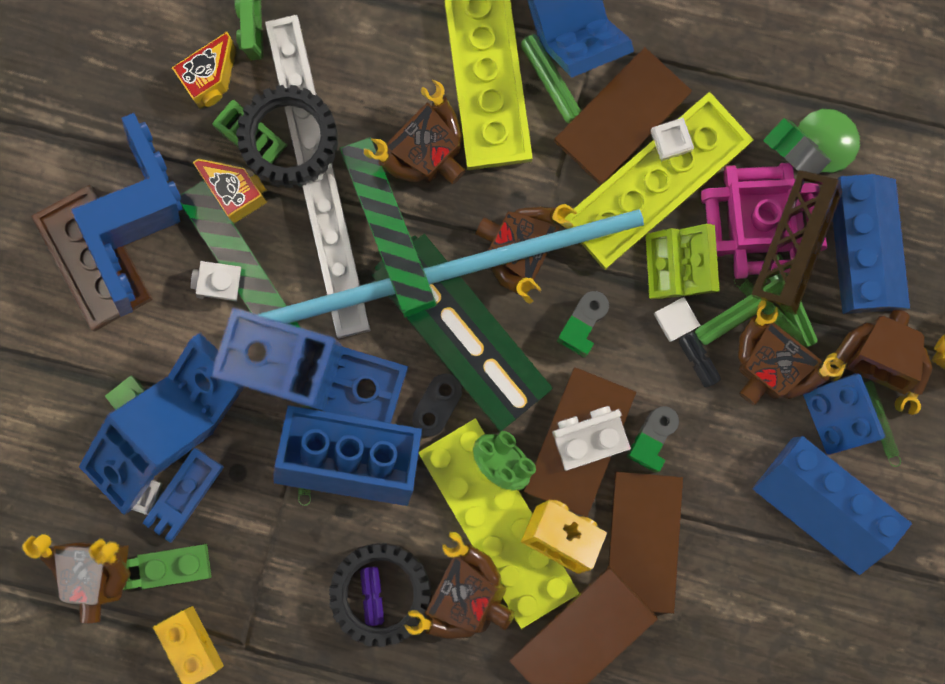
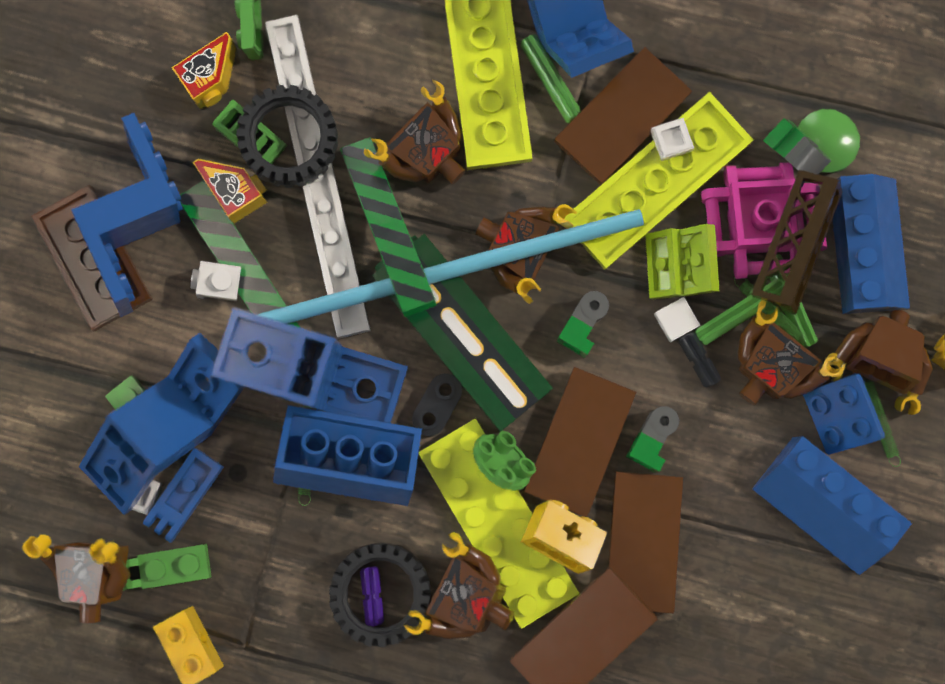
(590, 439): white bracket -> none

